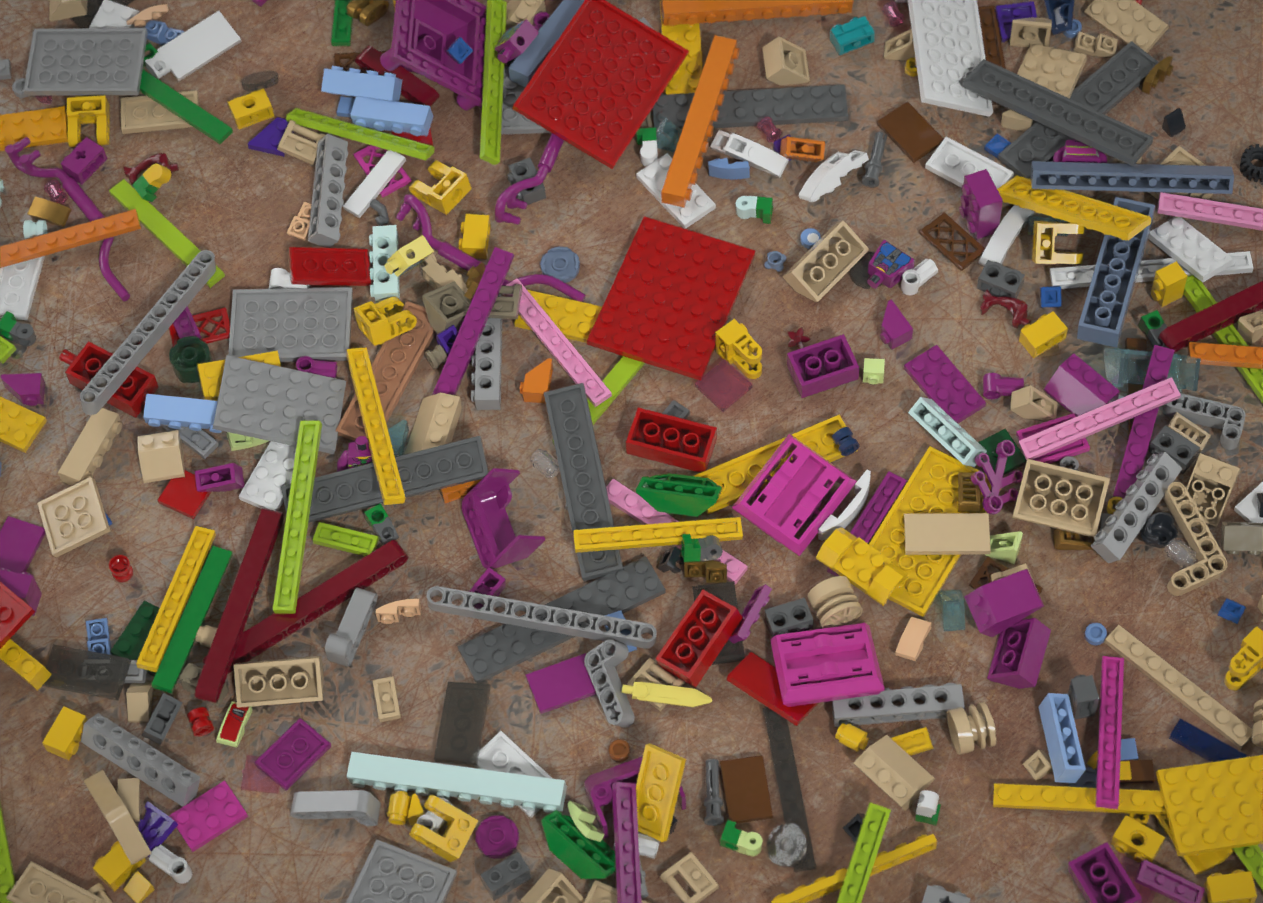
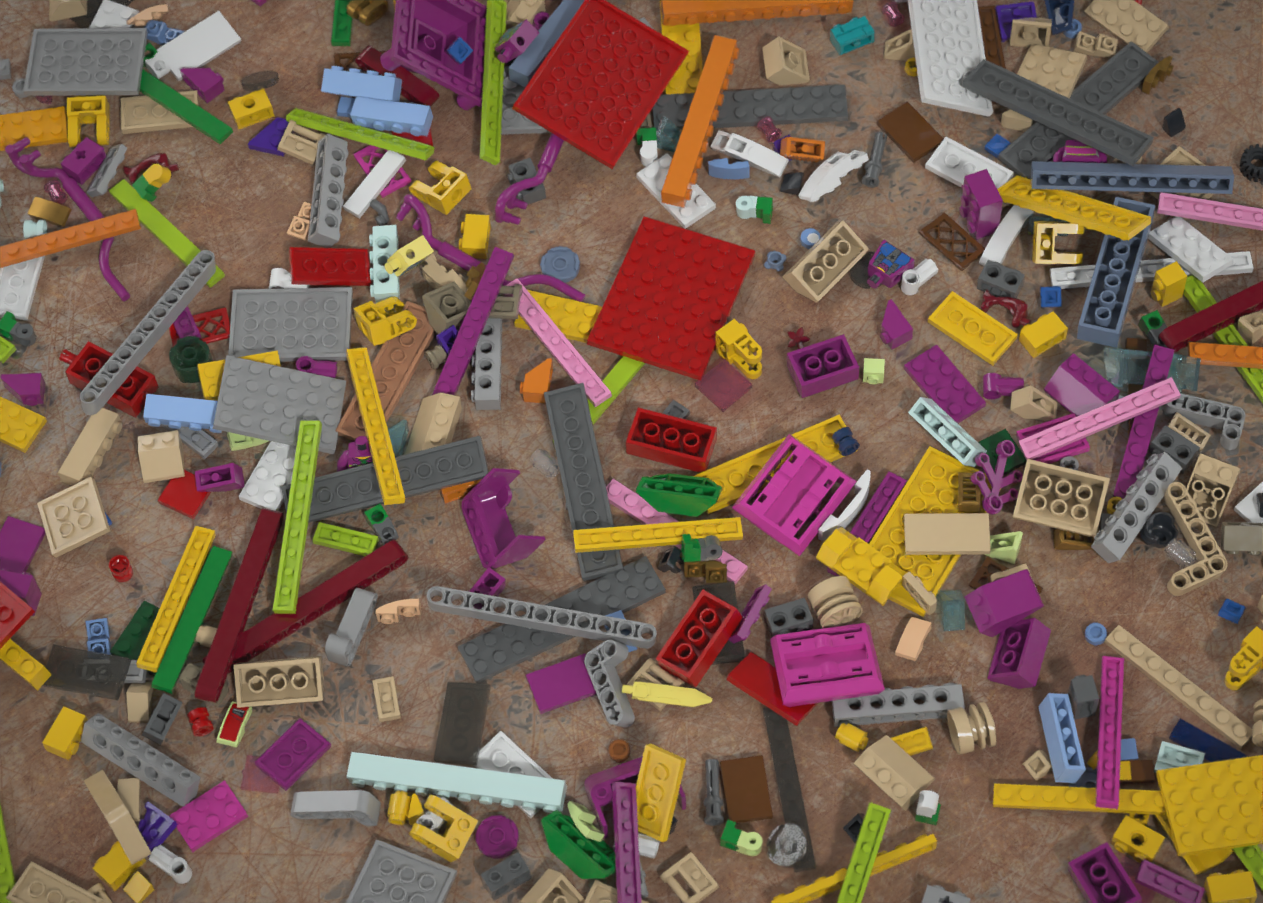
(107, 170): none -> light grey plate
(204, 81): none -> magenta slope
(792, 183): none -> black slope
(915, 587): none -> tan plate
(972, 328): none -> yellow plate
(1177, 756): none -> light aqua plate

